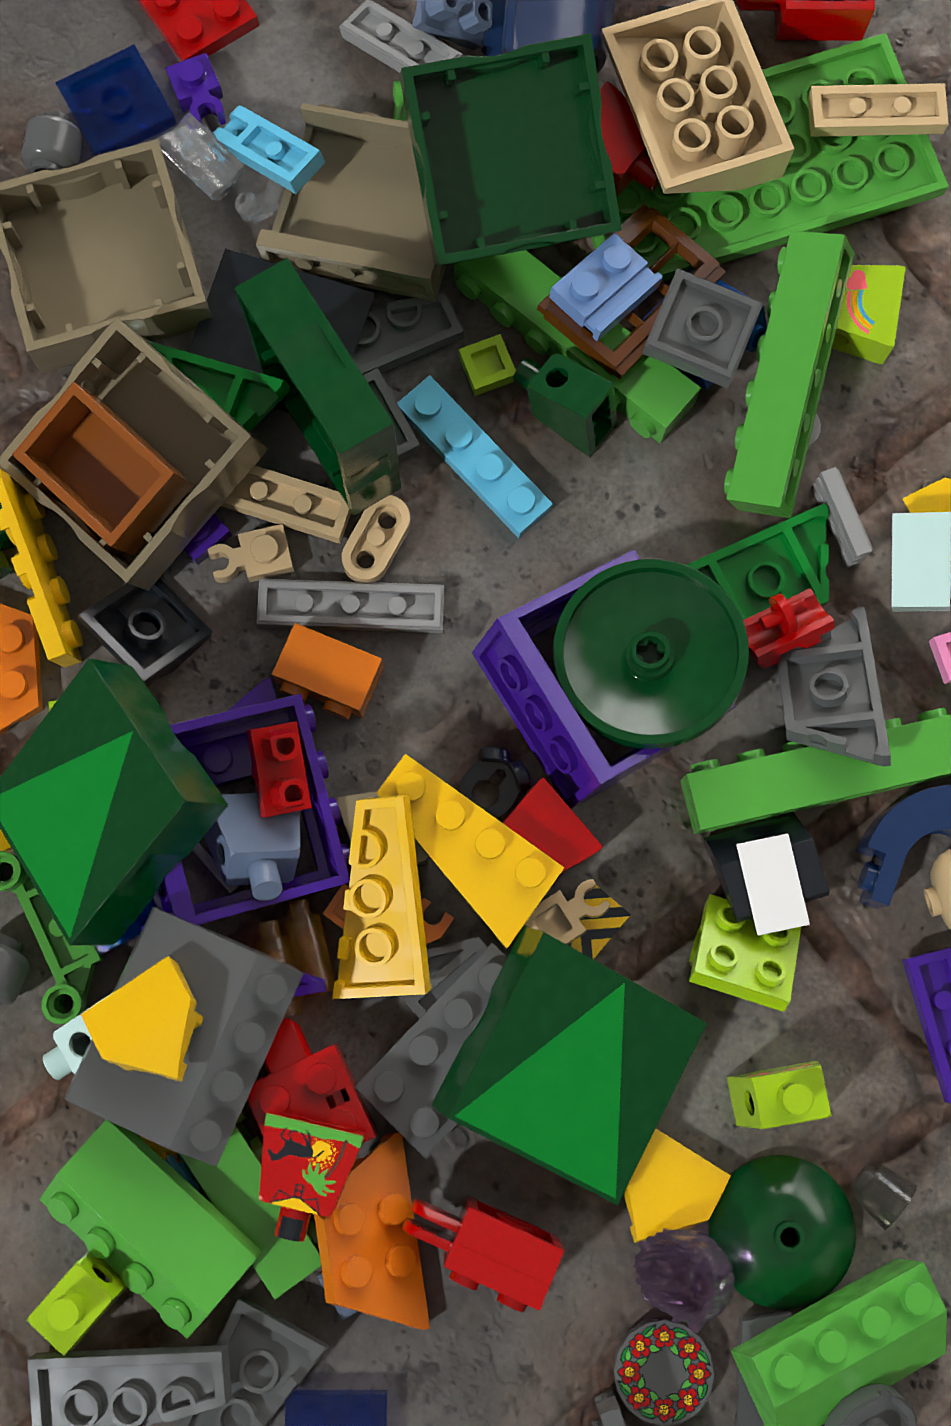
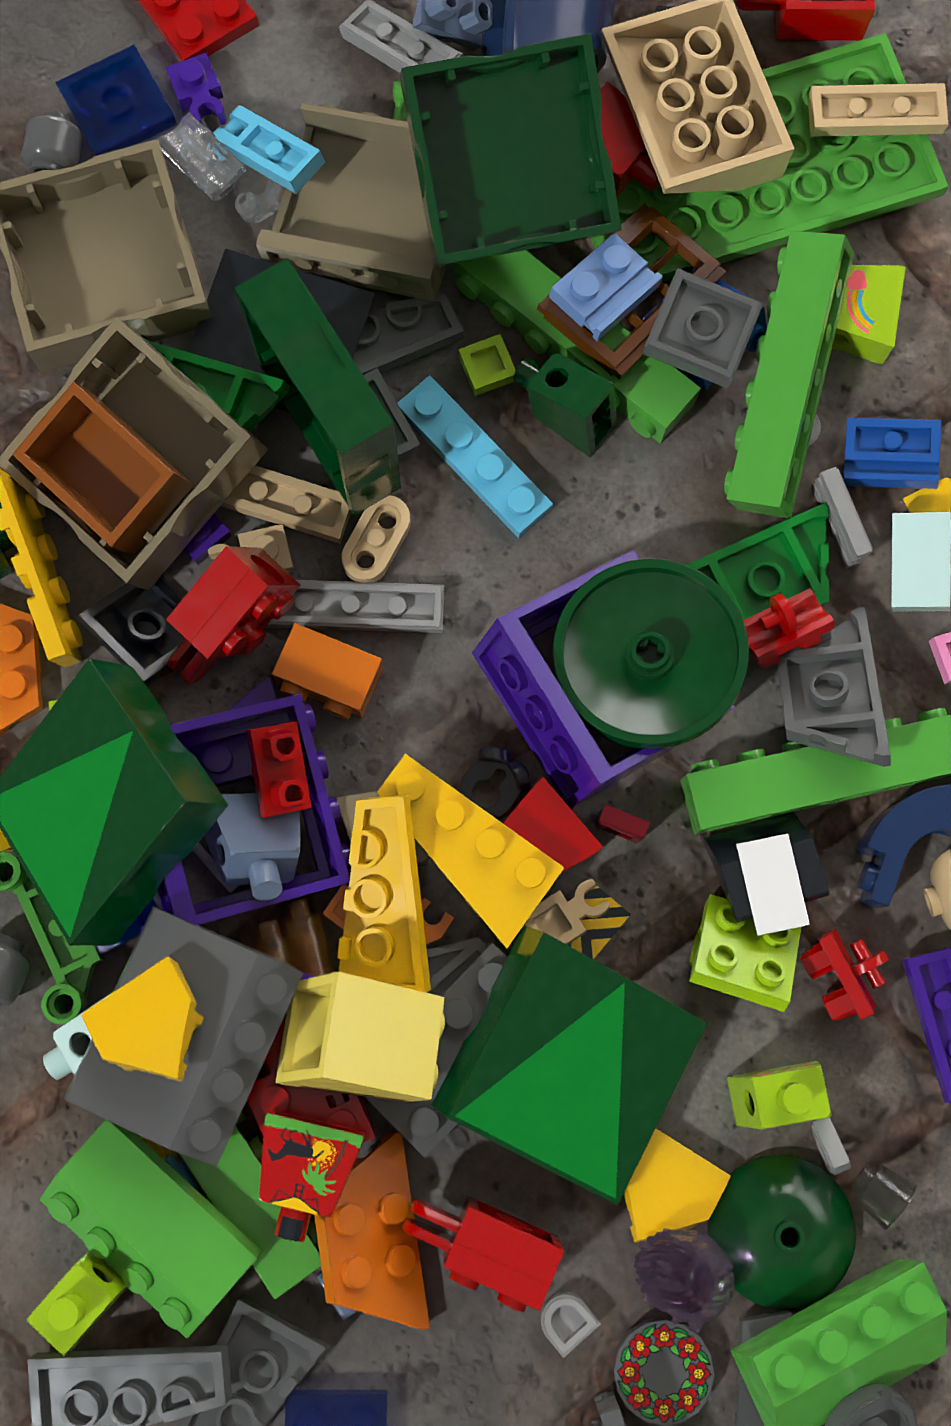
(229, 609): none -> red brick
(361, 1038): none -> light yellow slope
(567, 1321): none -> light grey tile
(622, 824): none -> dark red tile
(830, 1146): none -> light grey tile
(854, 995): none -> red hips
(892, 453): none -> blue plate

